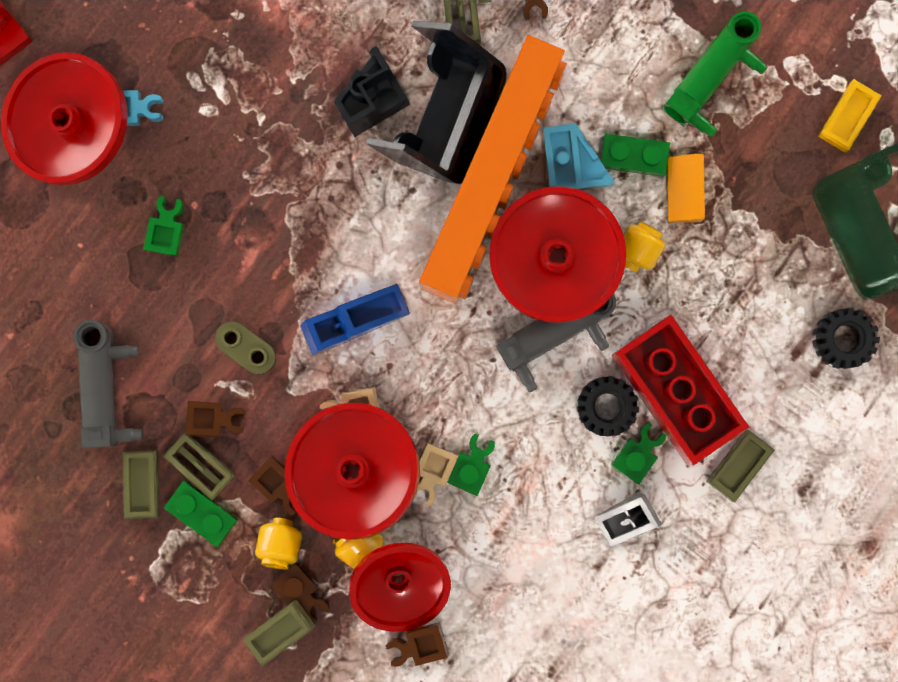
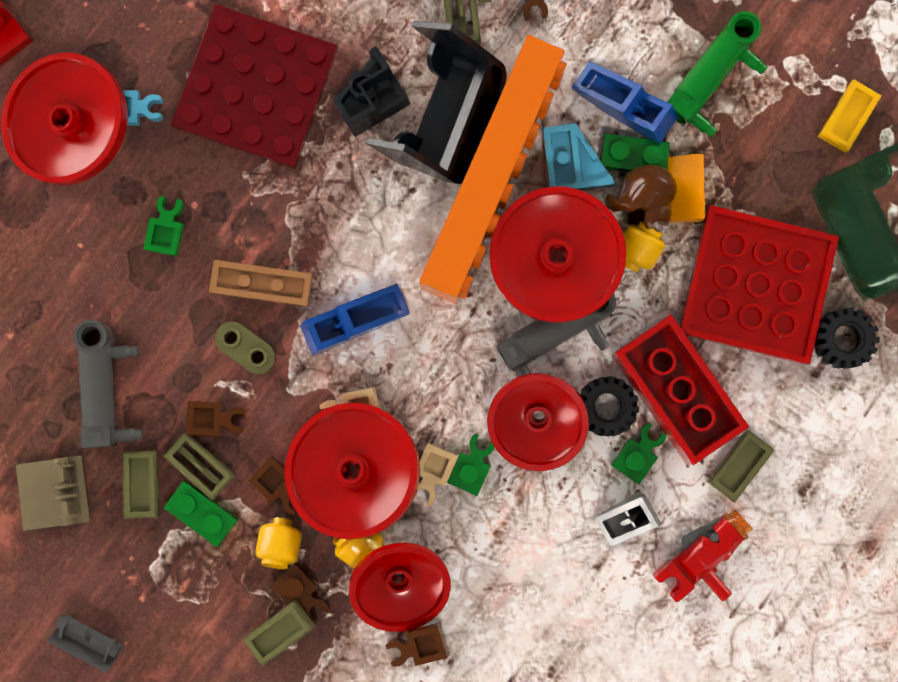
(52, 493): none -> dark tan hinge
(85, 643): none -> dark grey hinge
(254, 86): none -> dark red plate
(261, 283): none -> medium nougat plate
(532, 441): none -> red dish
(626, 101): none -> blue slope
(646, 195): none -> reddish brown hair
(702, 553): none -> red piece
(758, 285): none -> red plate

